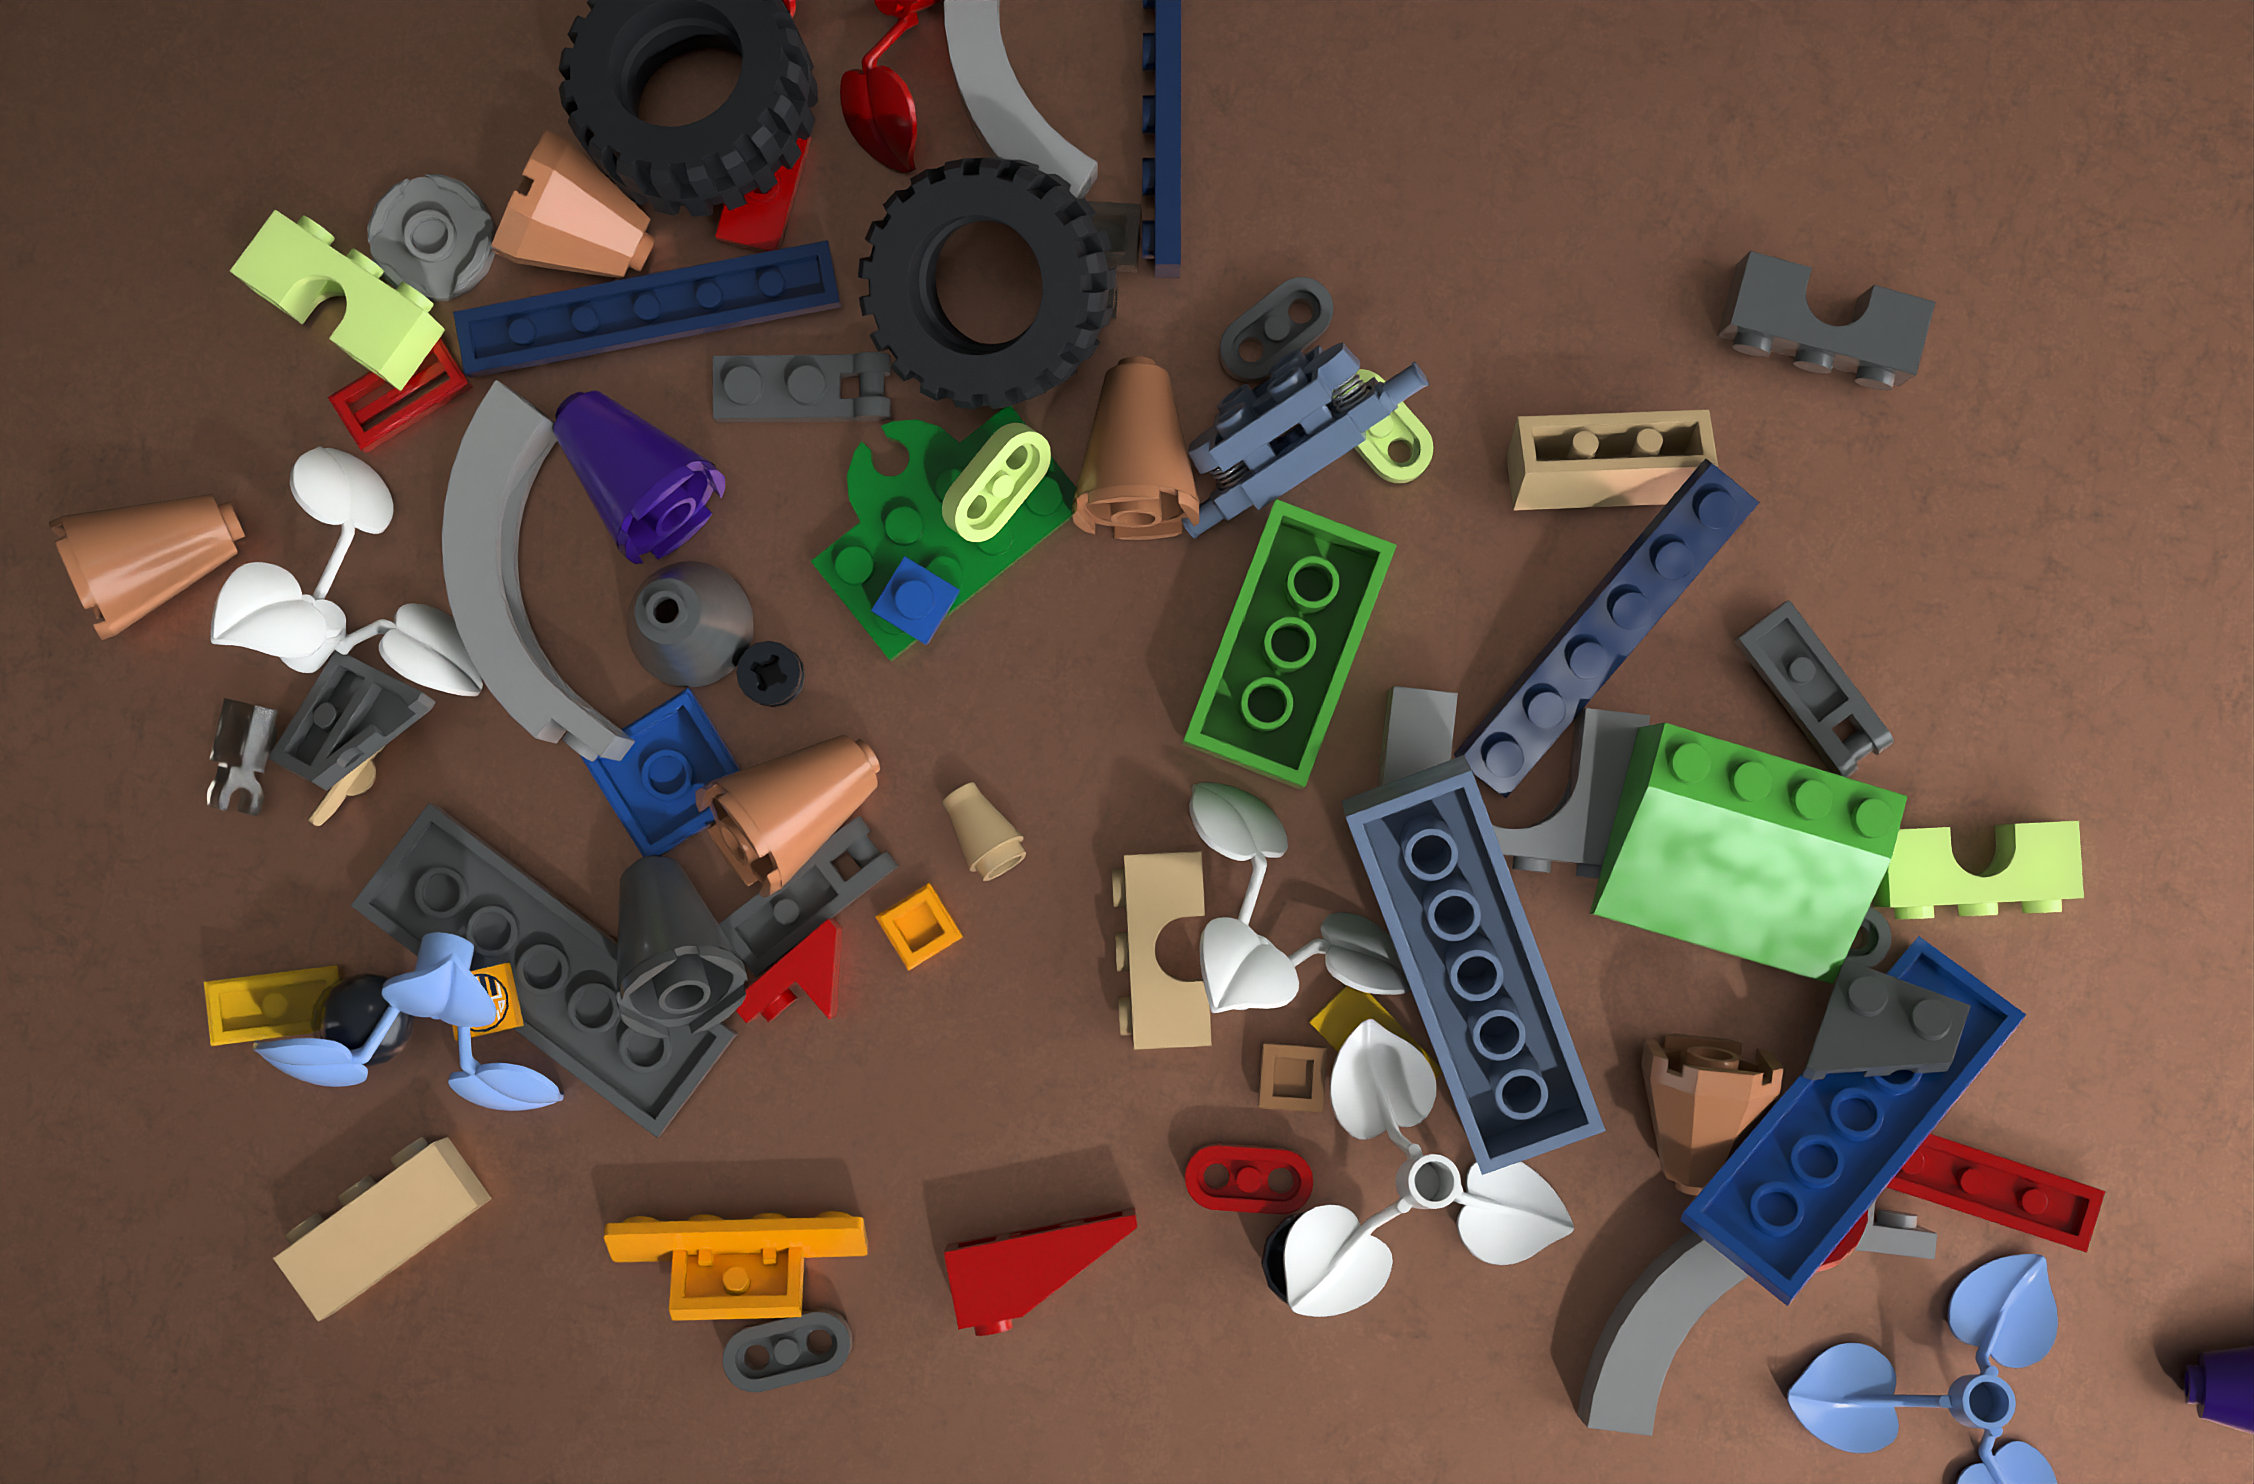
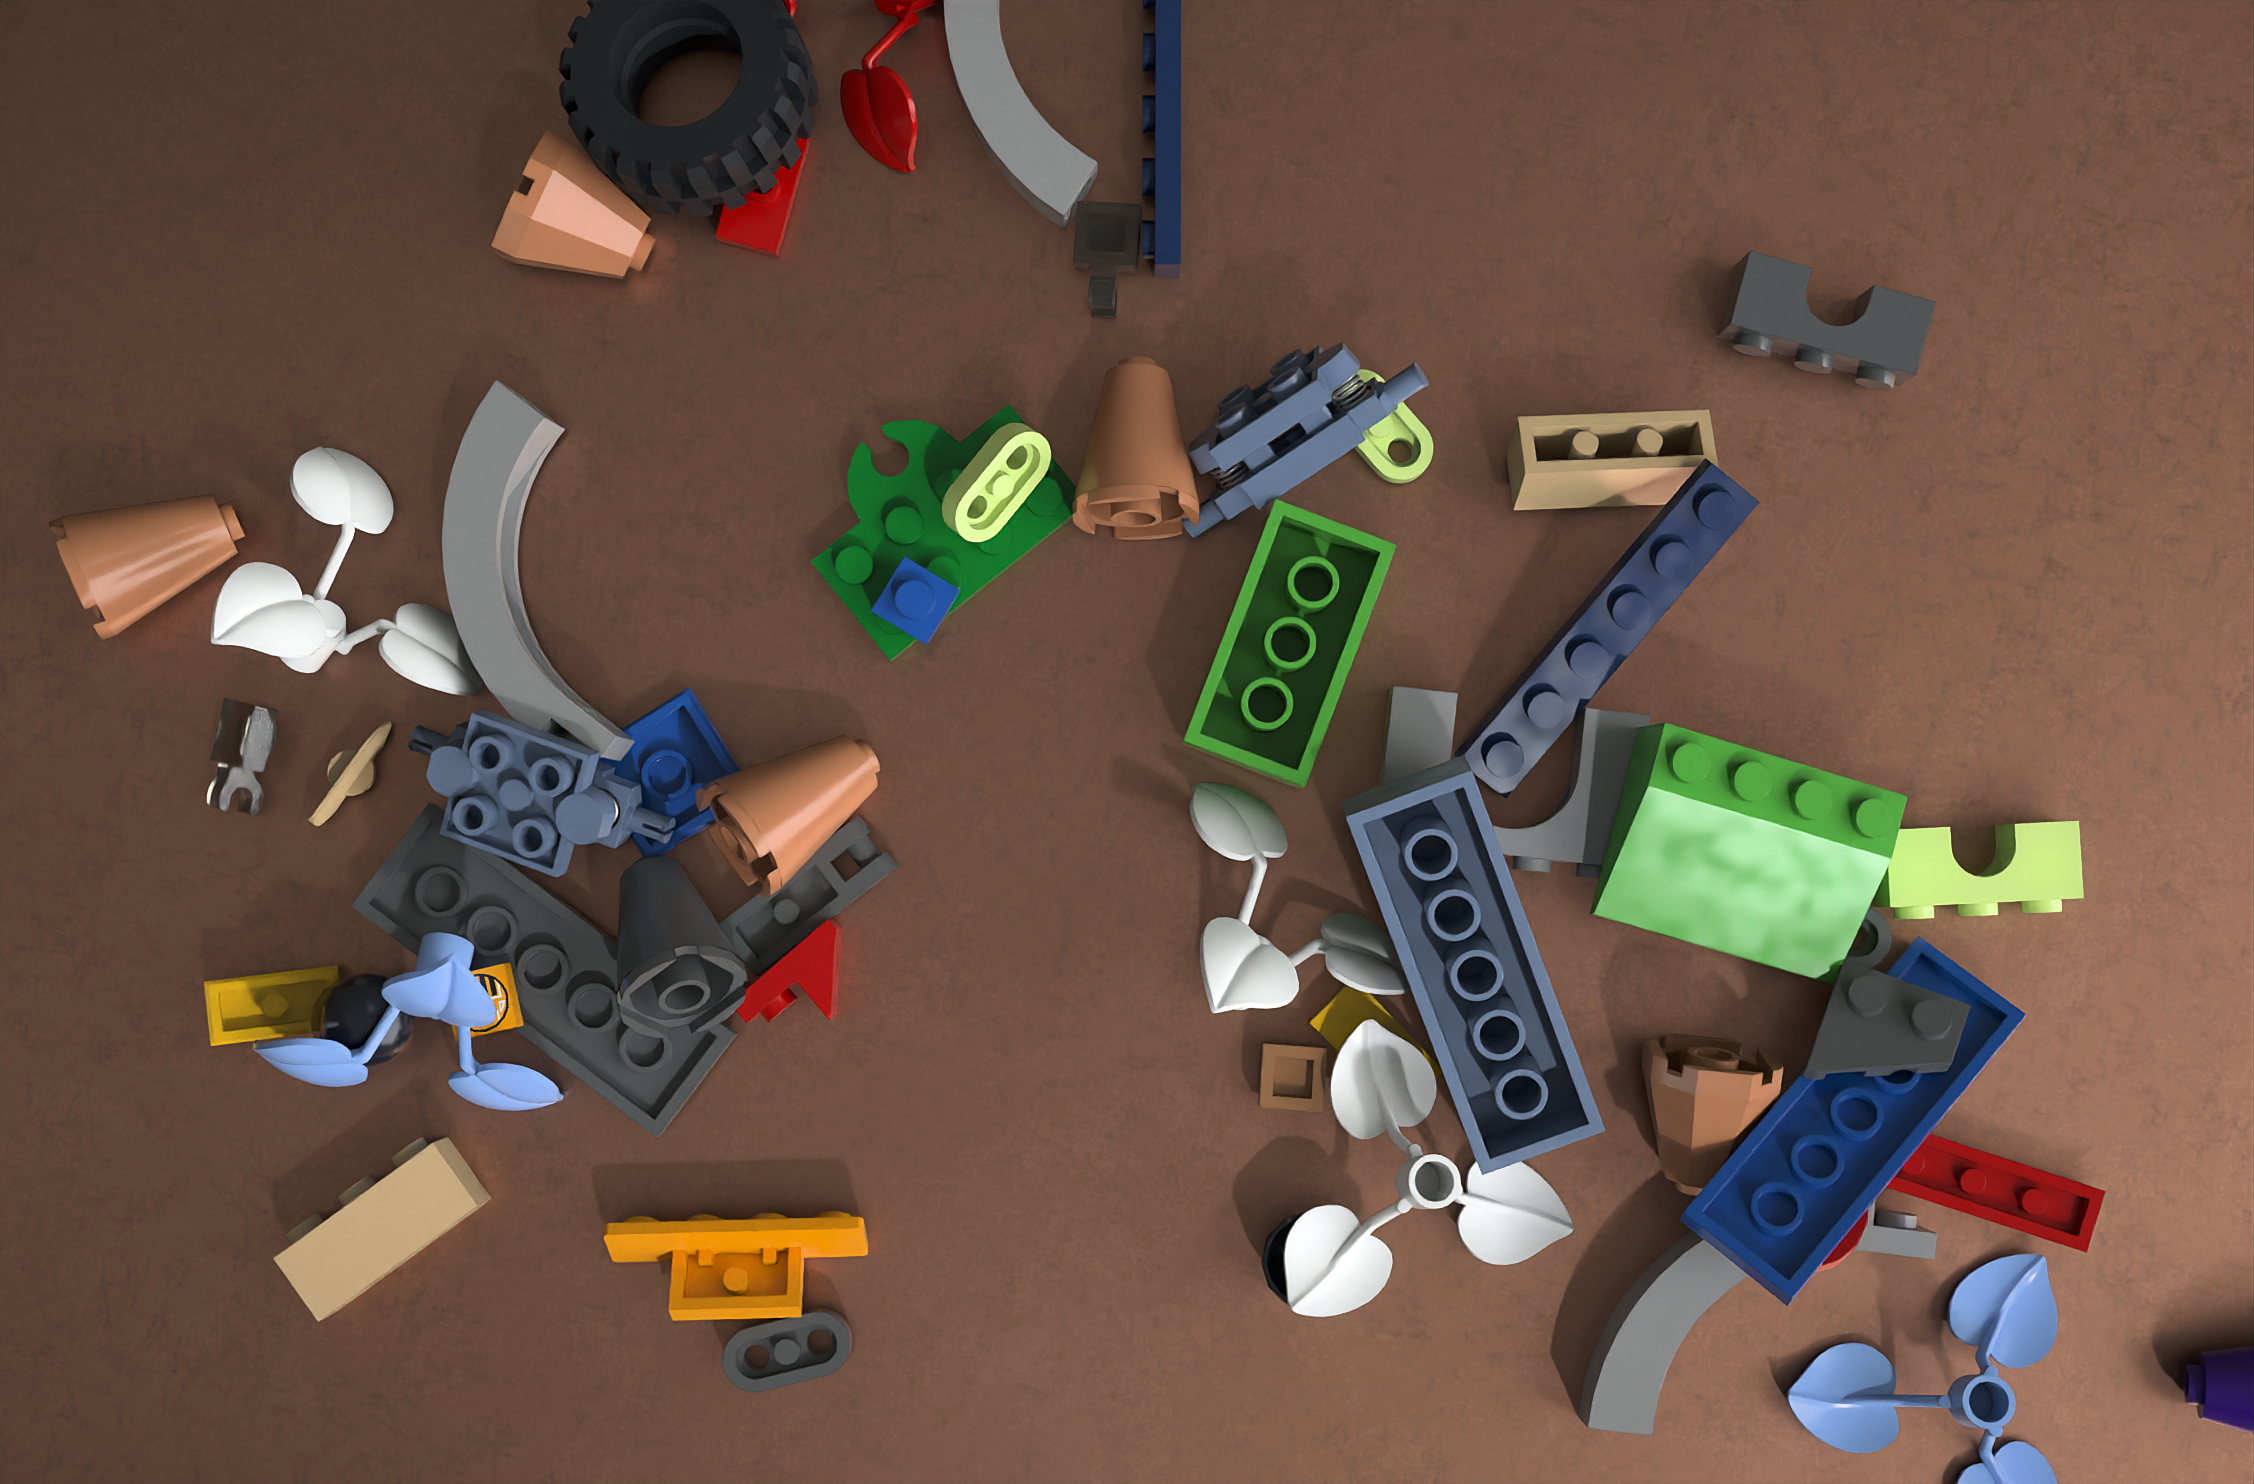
(298, 270): yellowish green arch -> none
(346, 720): dark grey wing -> none
(408, 415): red tile -> none
(432, 236): light grey tile -> none
(530, 792): none -> sand blue piece
(636, 475): dark purple cone -> none
(647, 309): dark blue plate -> none
(705, 637): dark grey cone -> none
(781, 679): black wheel -> none
(799, 388): dark grey plate -> none
(906, 296): black tyre -> none
(919, 926): light orange tile -> none
(984, 834): tan cone -> none
(1018, 1269): red slope -> none
(1161, 1007): tan arch -> none
(1248, 1179): red plate -> none
(1274, 330): dark grey plate -> none
(1813, 688): dark grey plate -> none

